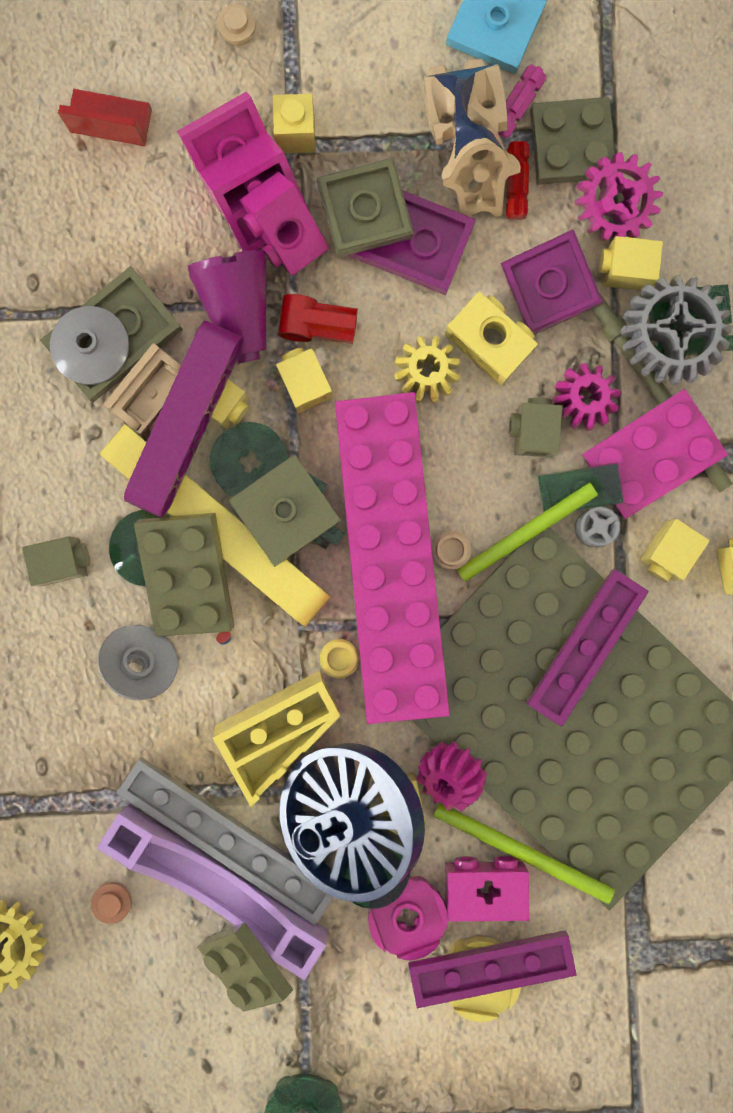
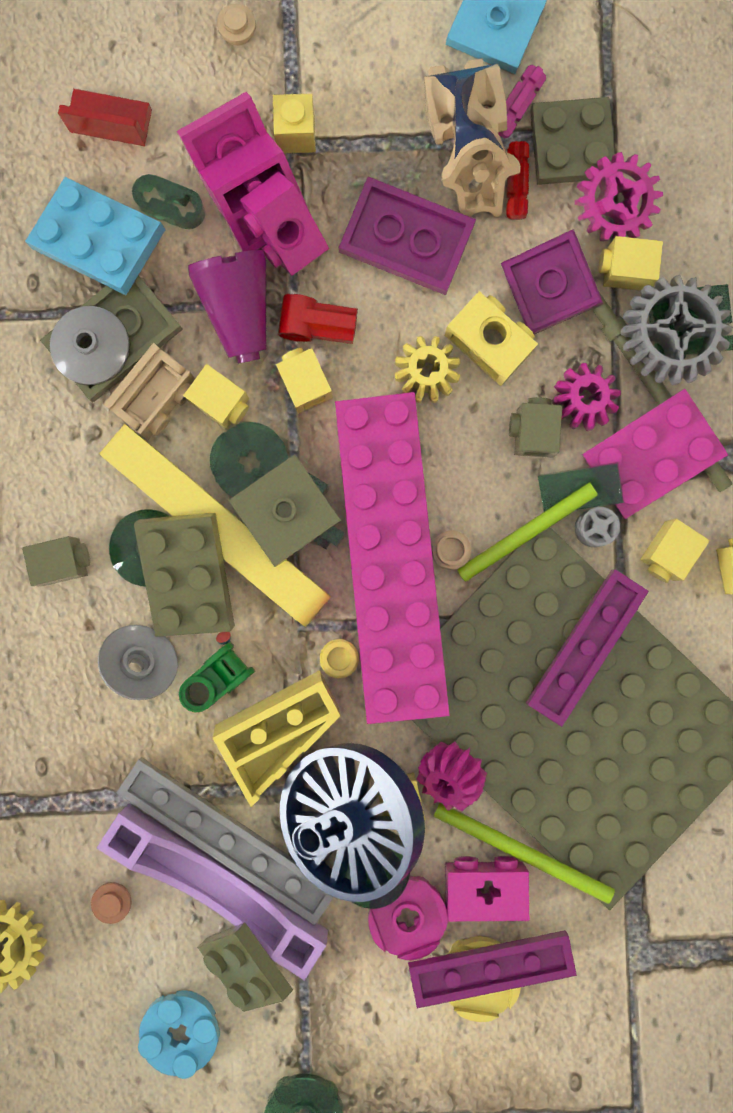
(95, 235): none -> medium azure plate
(172, 194): none -> clear green beam
(173, 1056): none -> medium azure plate
(183, 419): magenta beam -> none
(216, 677): none -> green piece
(365, 207): olive plate -> none

